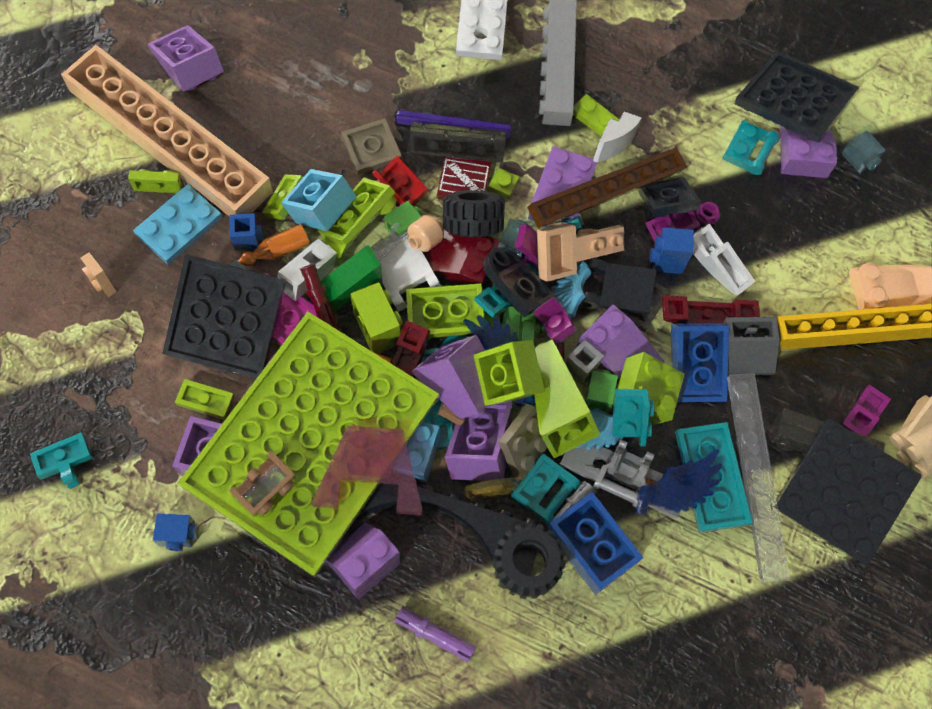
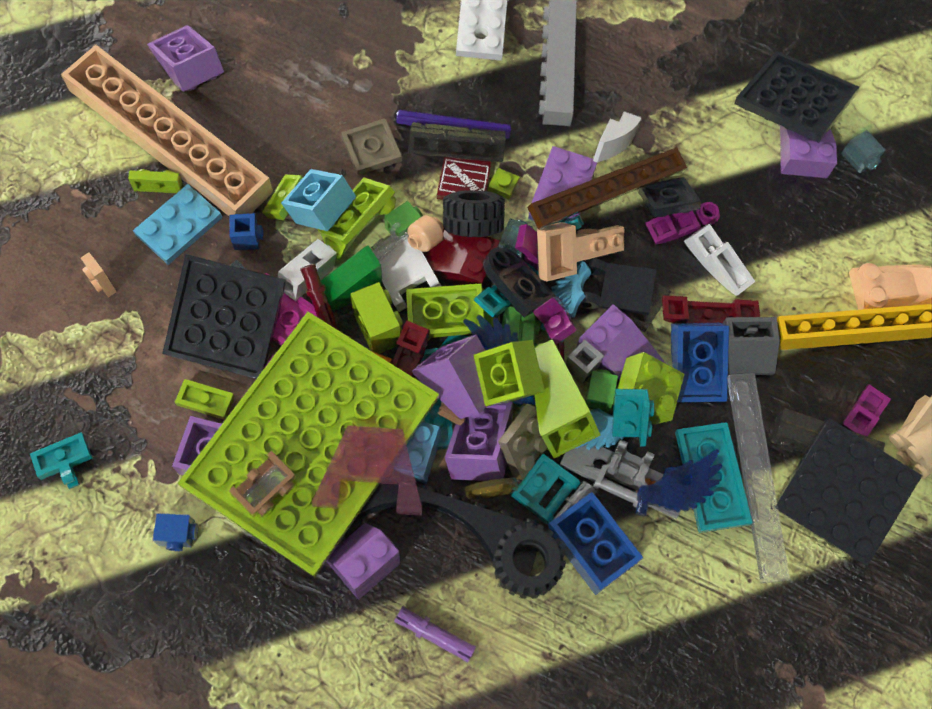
(277, 245): orange wheel -> none
(402, 181): red bracket -> none
(593, 114): lime plate -> none
(672, 250): blue brick -> none
(744, 143): teal plate -> none

